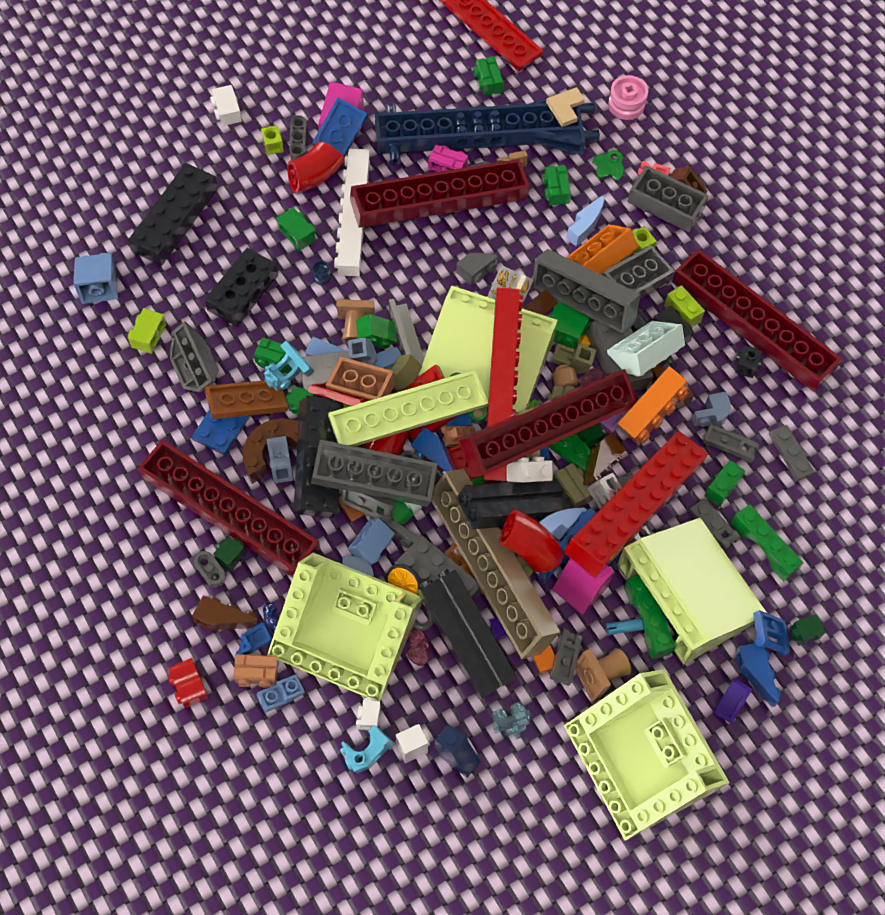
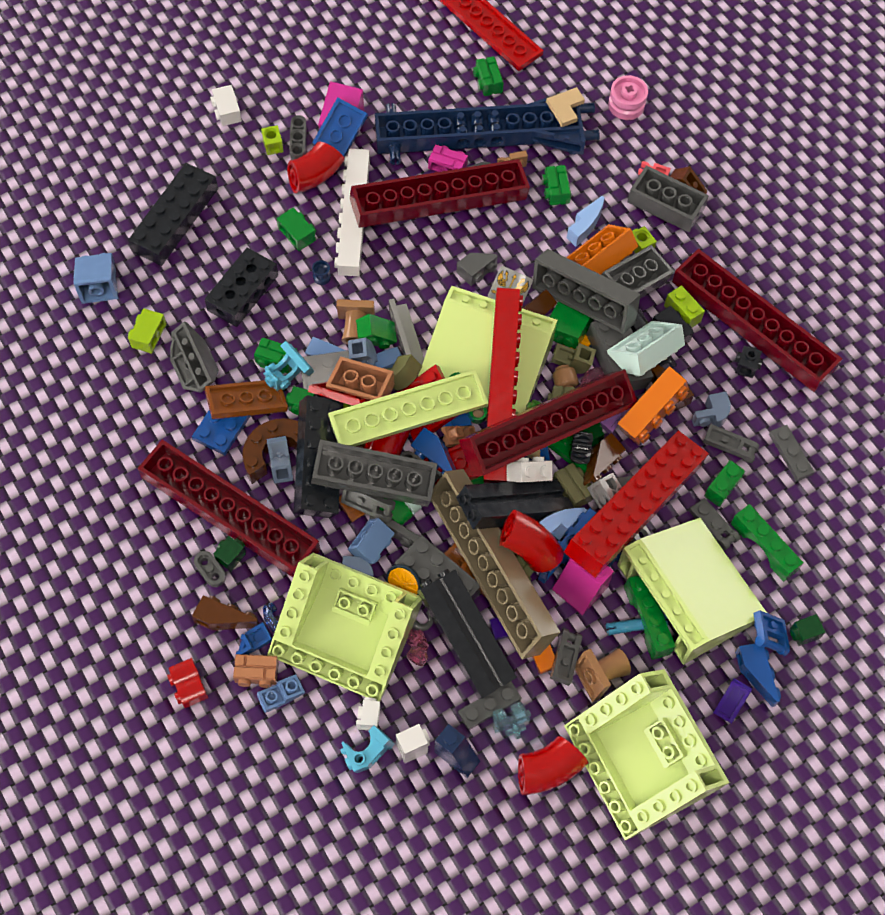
(483, 708): none -> dark grey plate
(549, 766): none -> red brick
(581, 447): none -> black gear
(608, 166): green plate -> none

